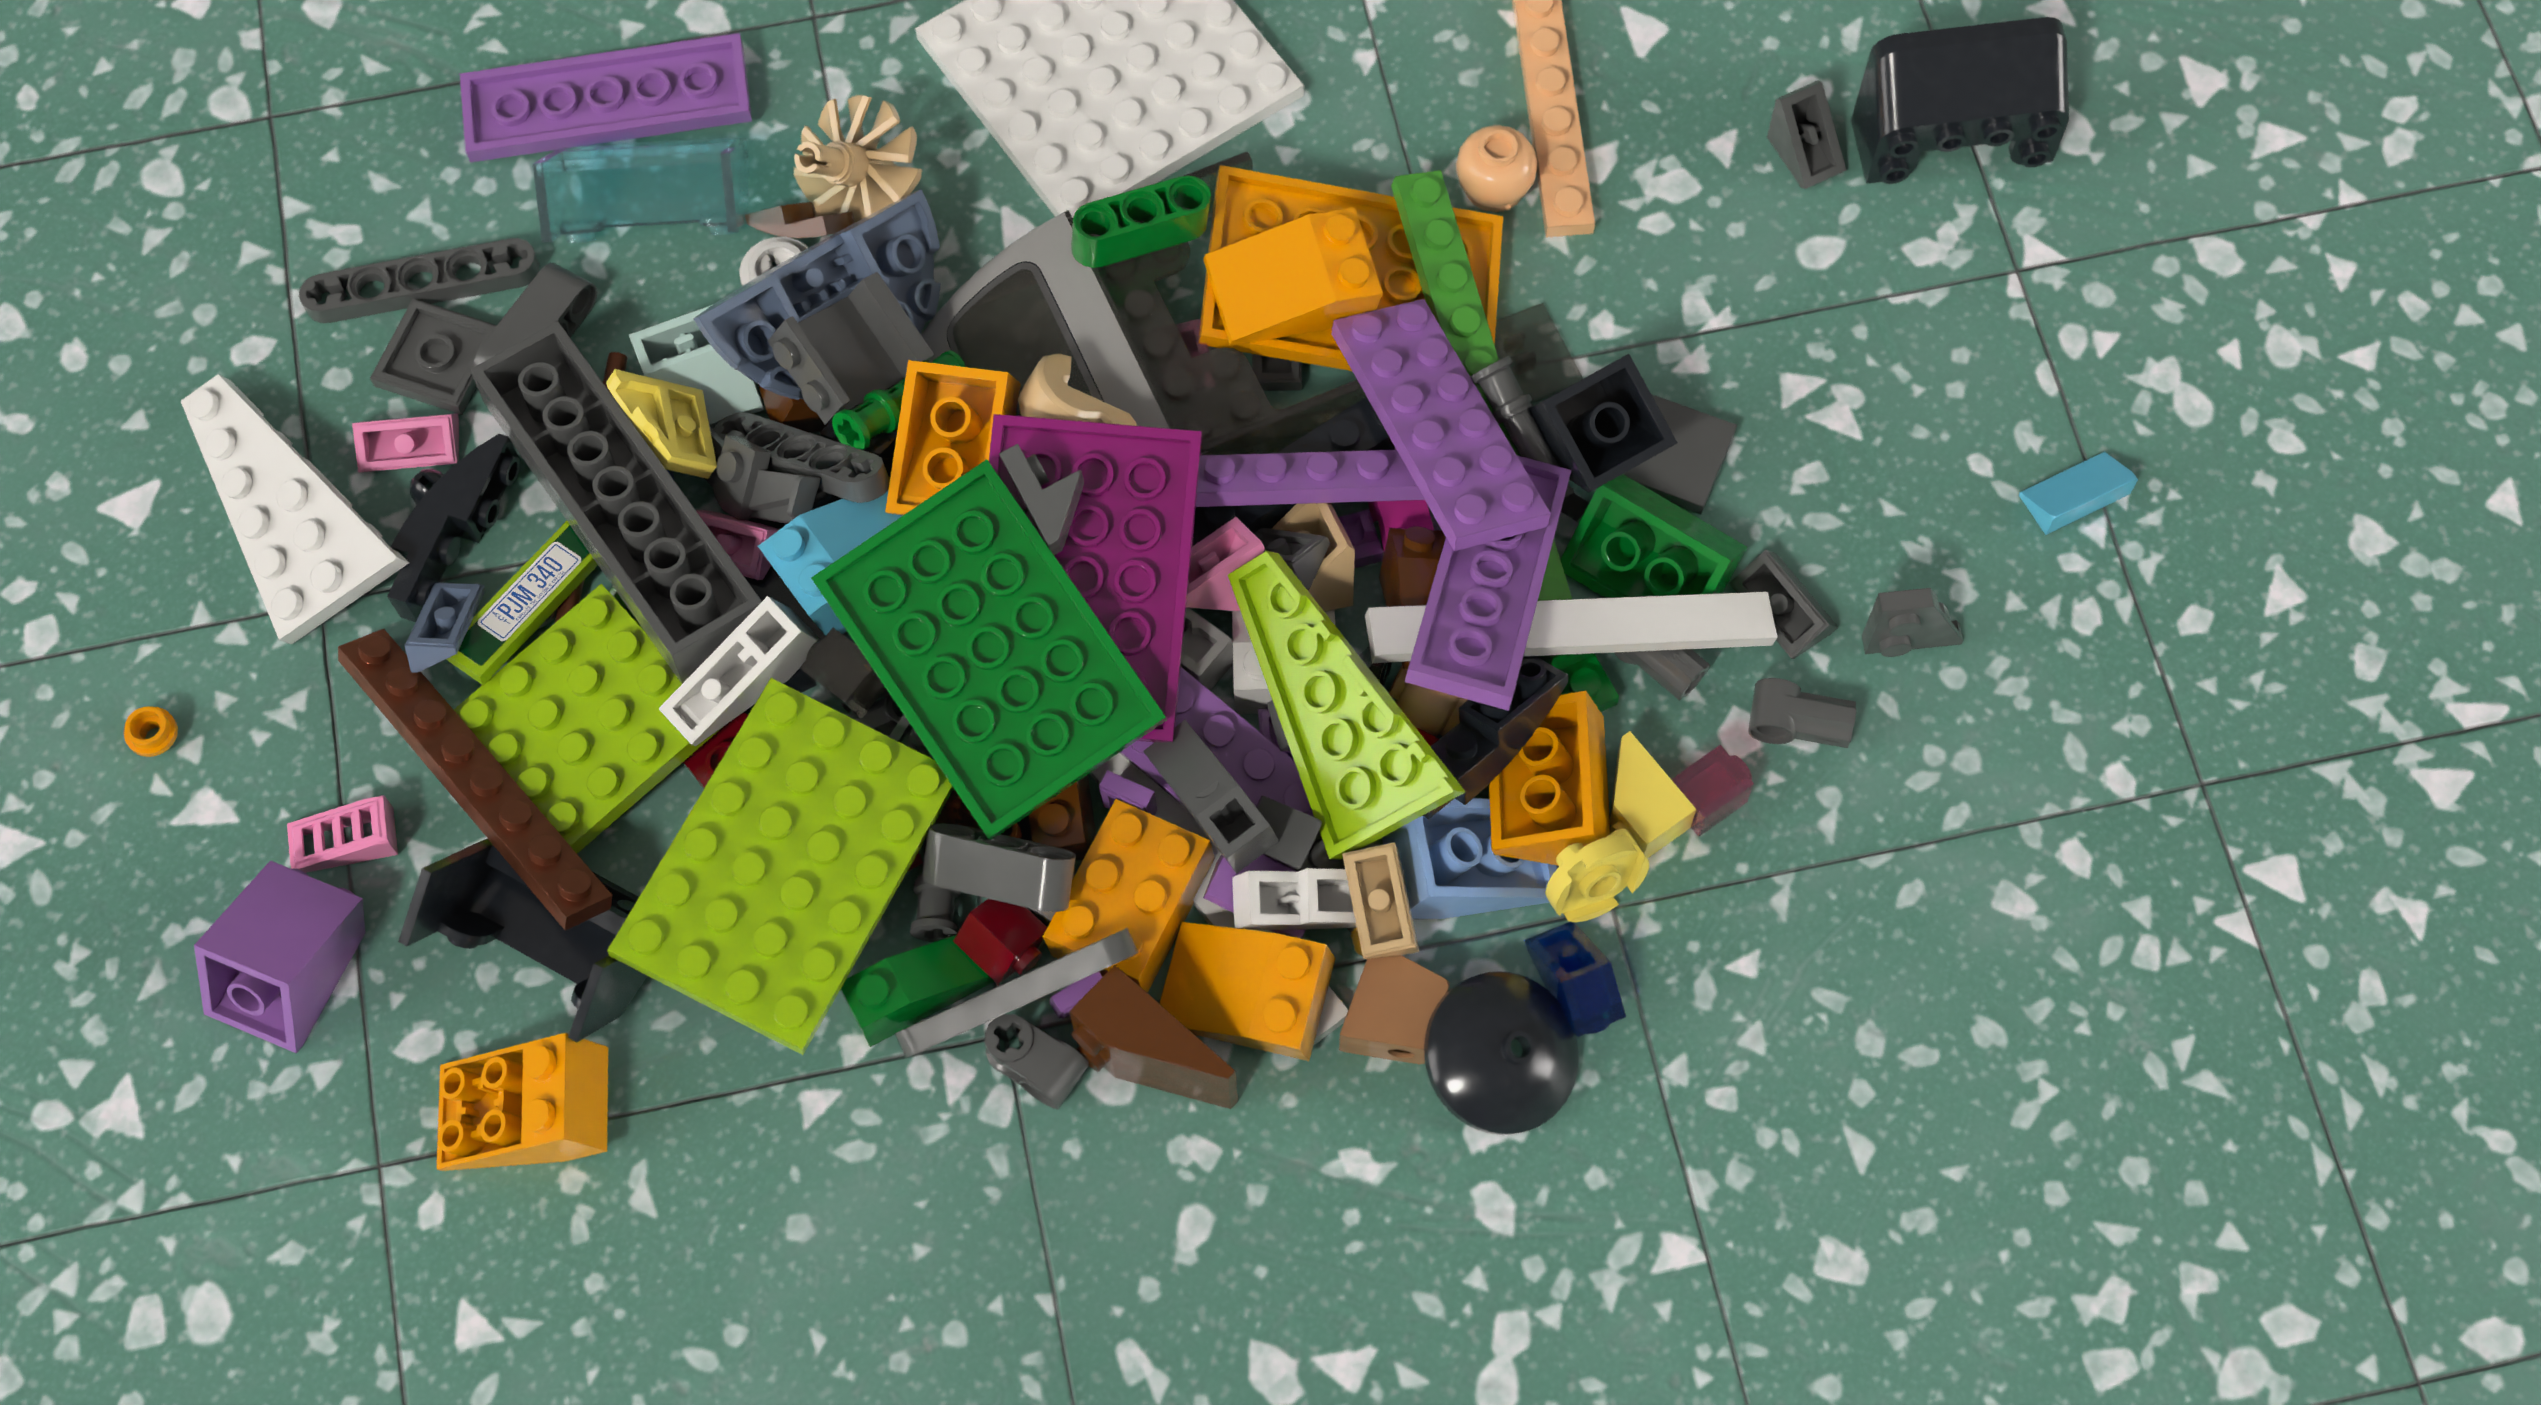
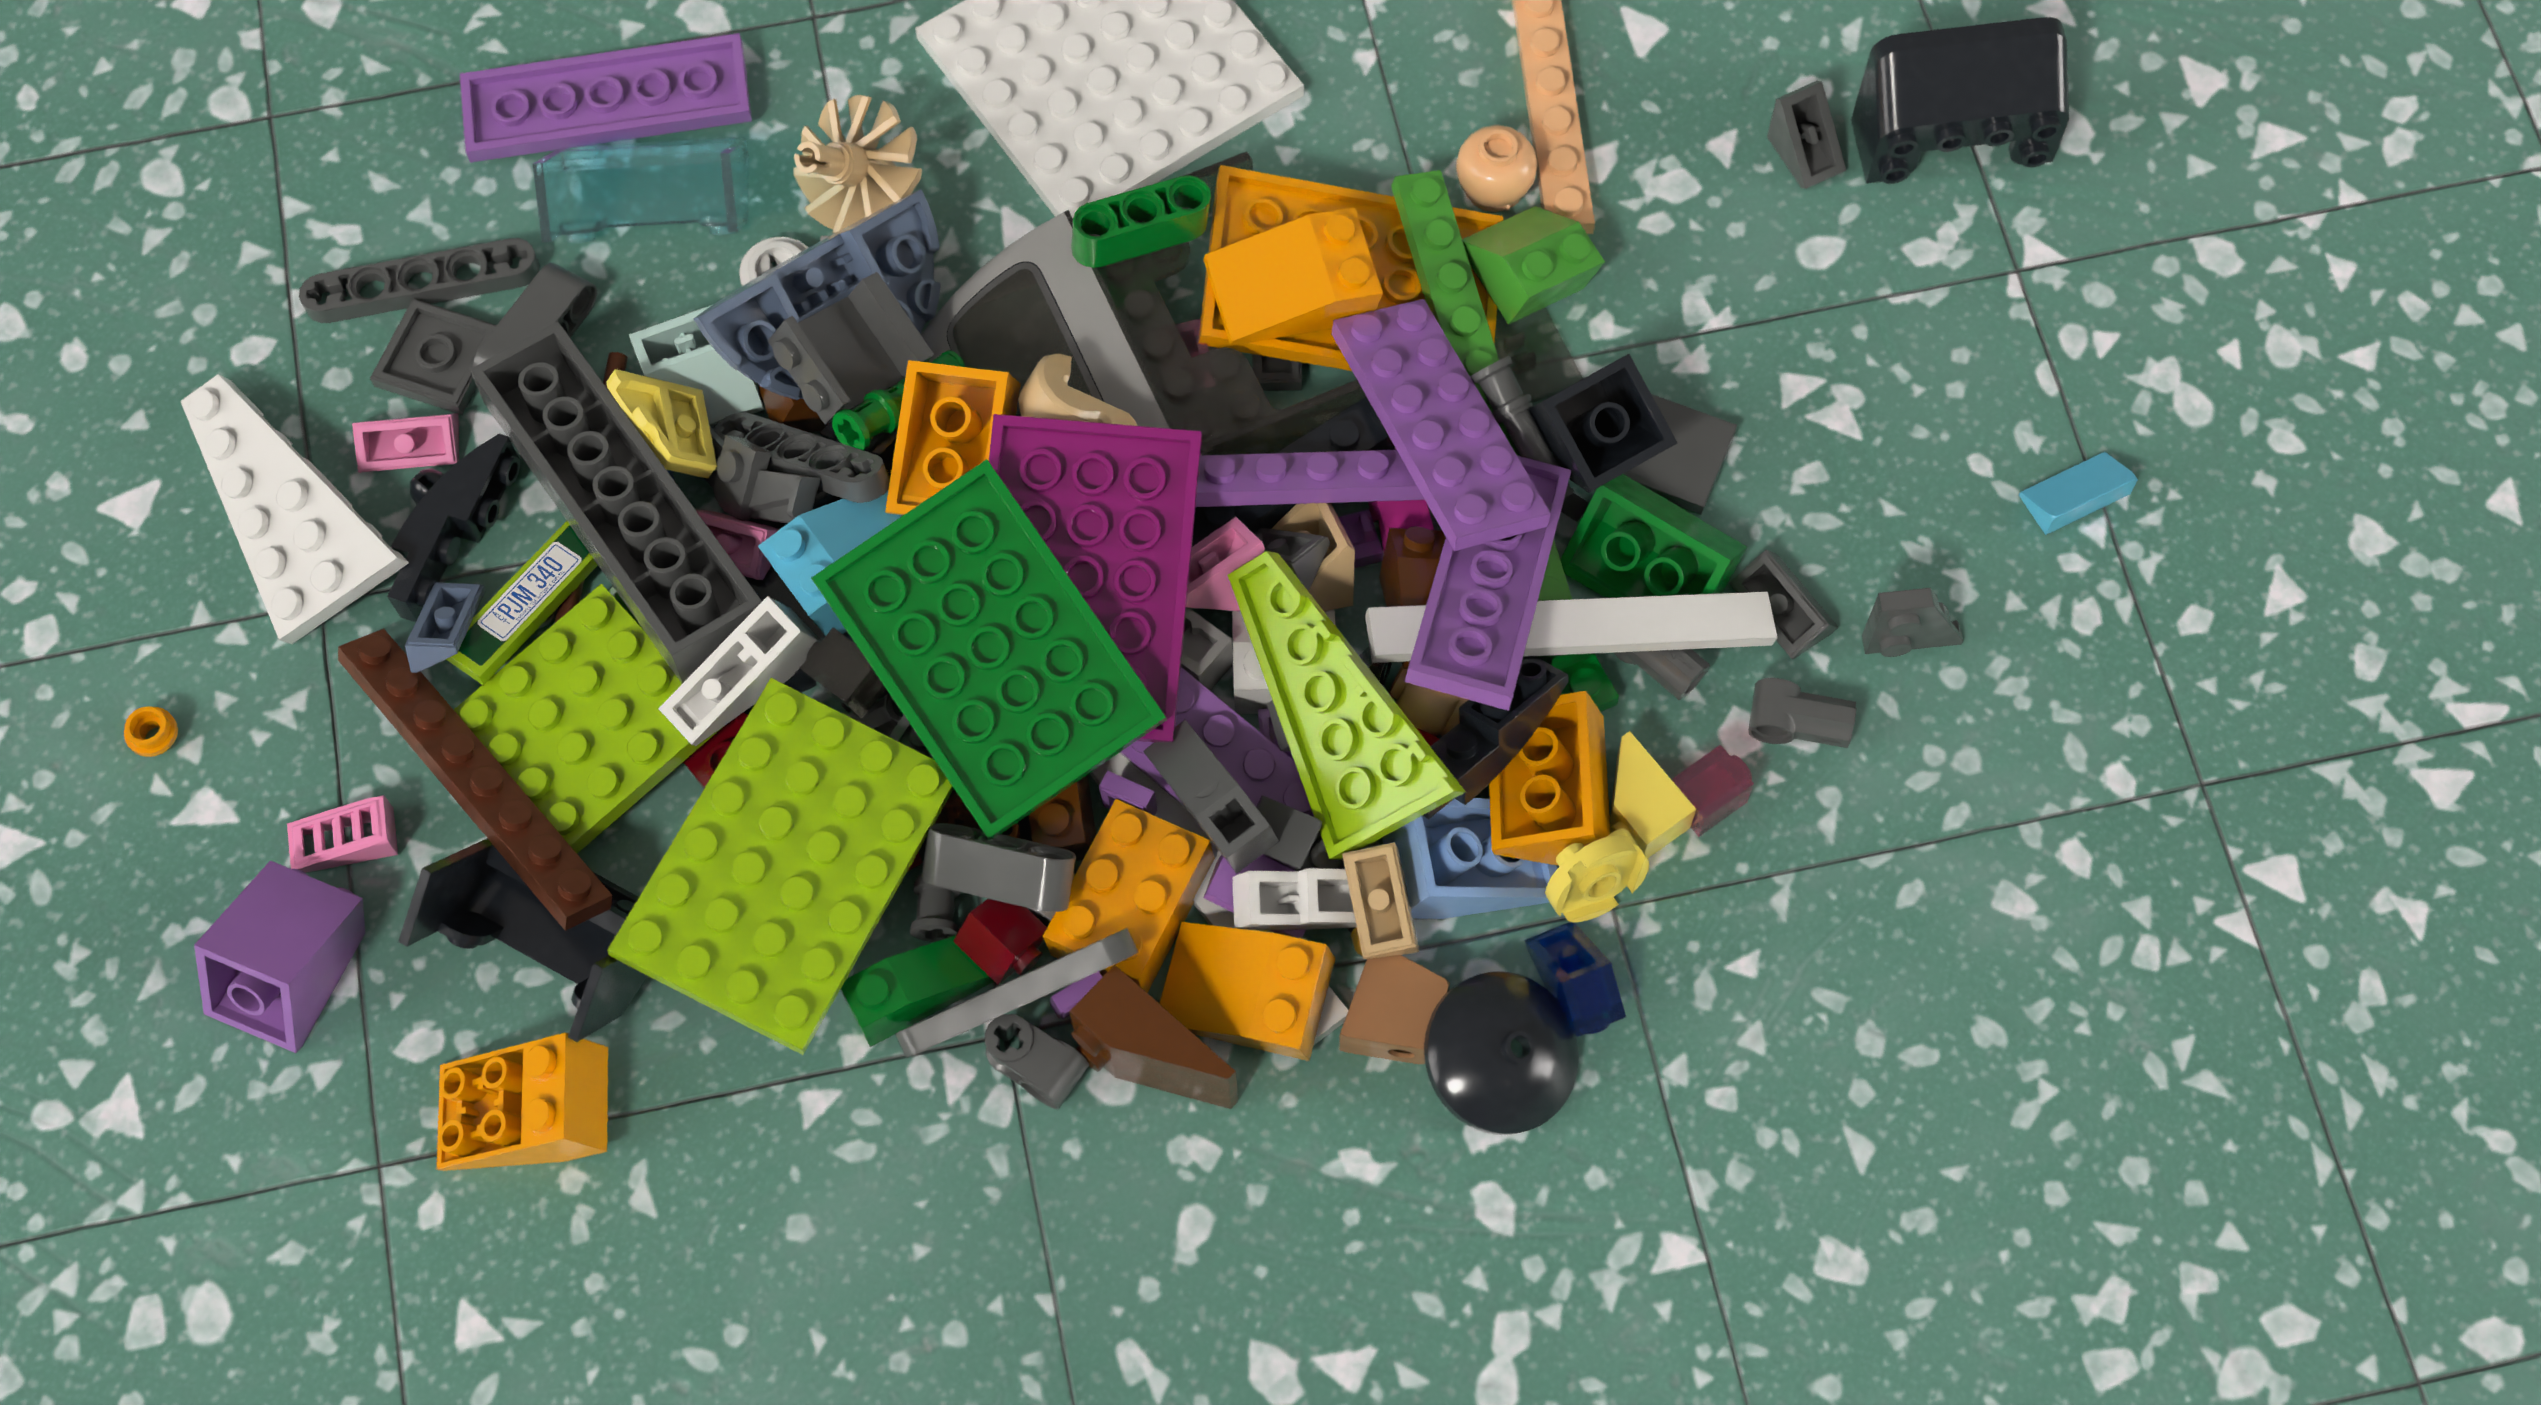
(798, 221): slope -> none
(1049, 507): dark grey slope -> none
(1532, 261): none -> bright green slope

